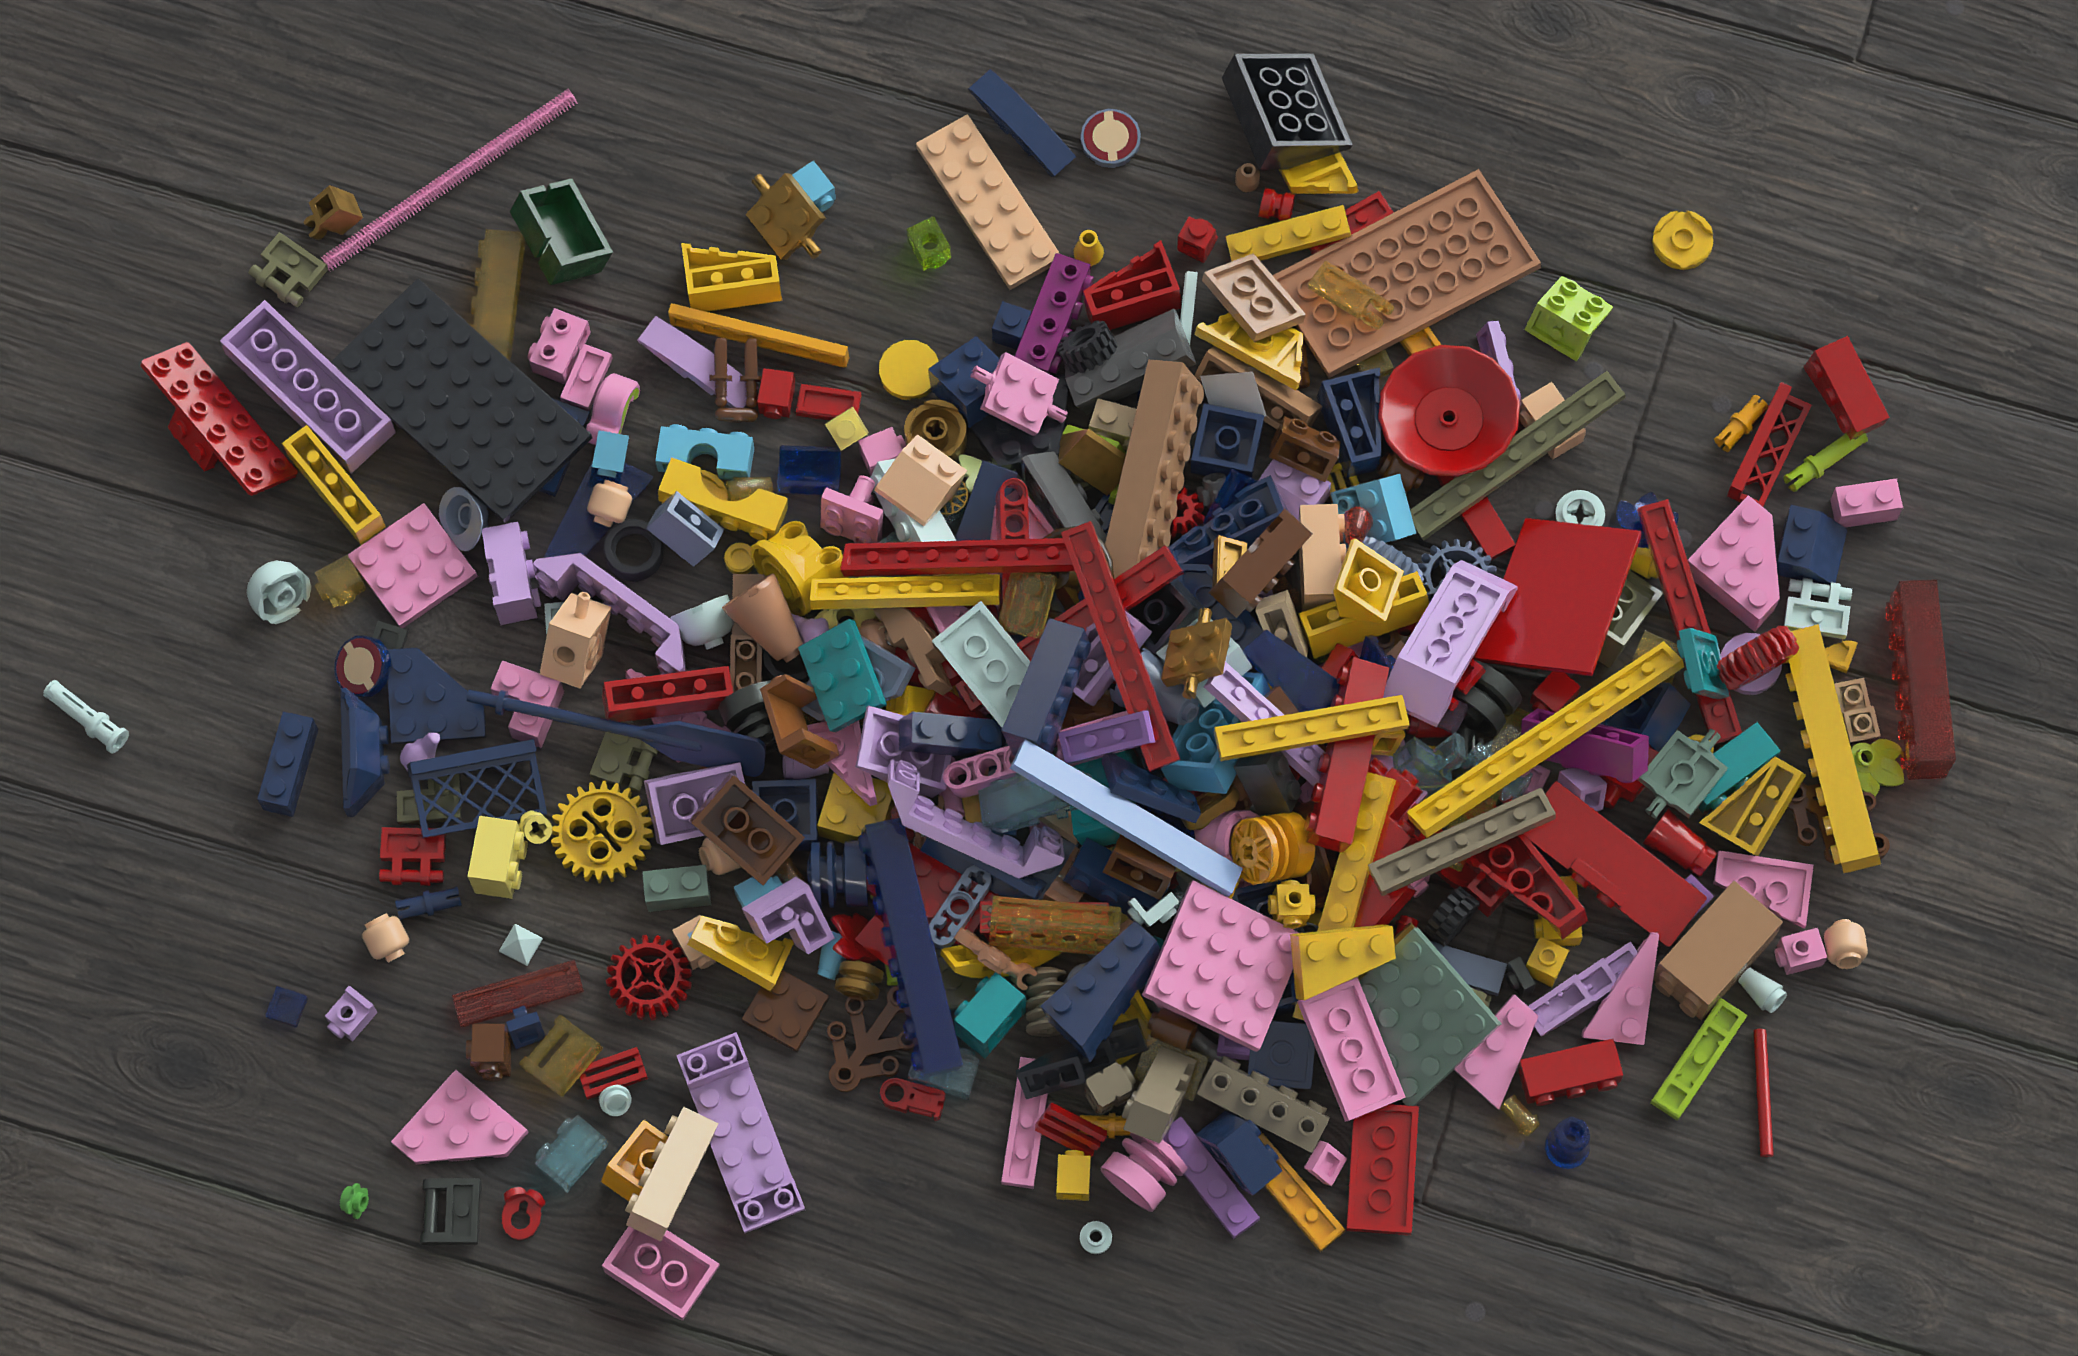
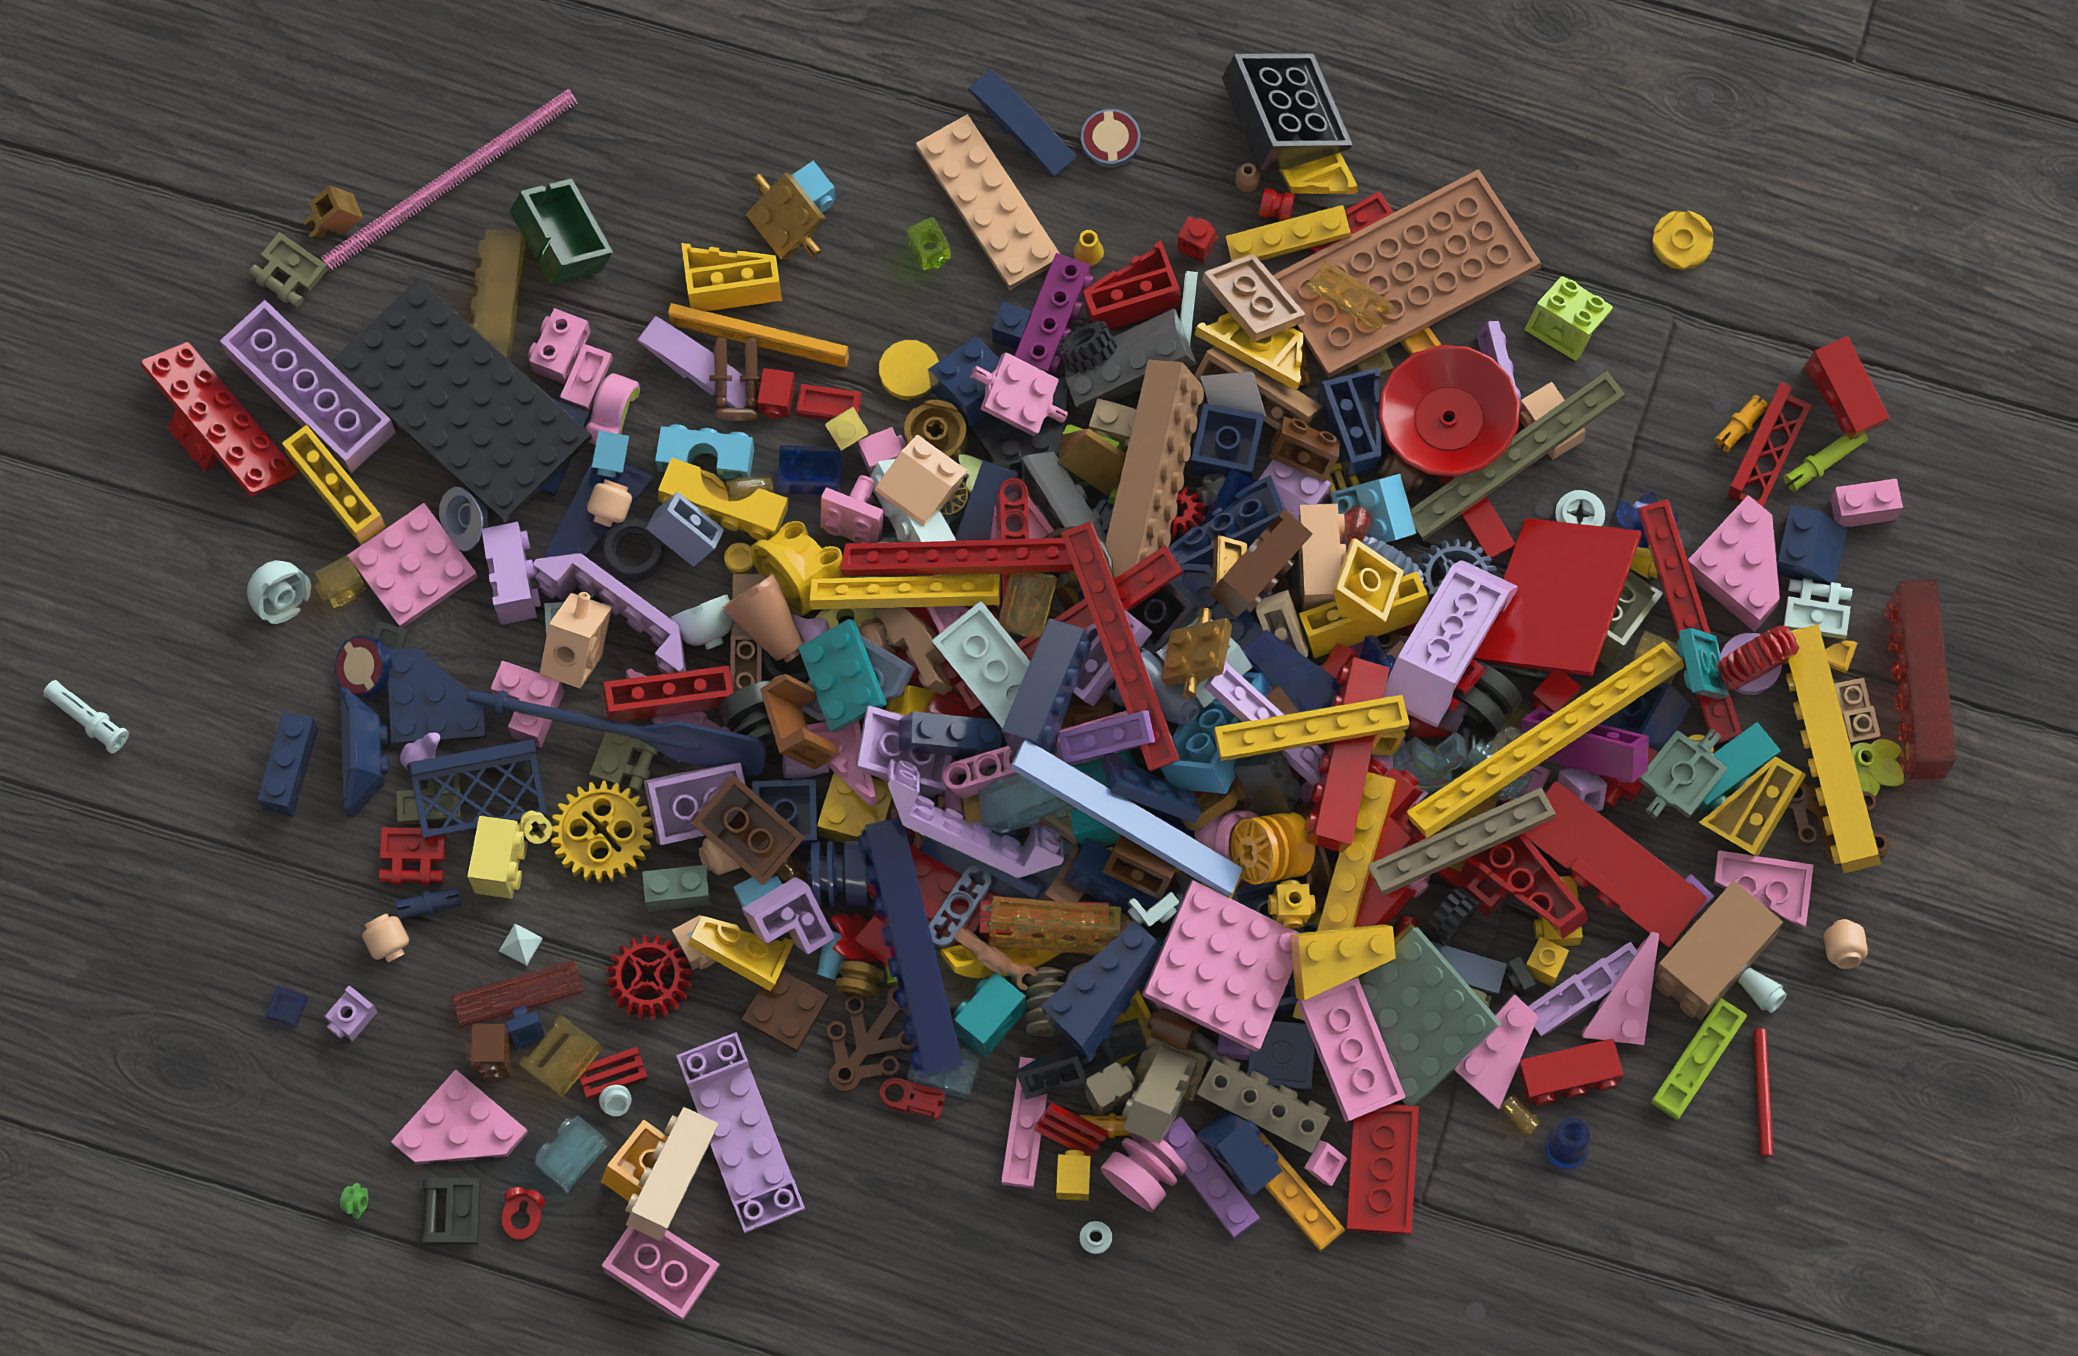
(1680, 844): red plant -> none
(1800, 951): bright pink brick -> none

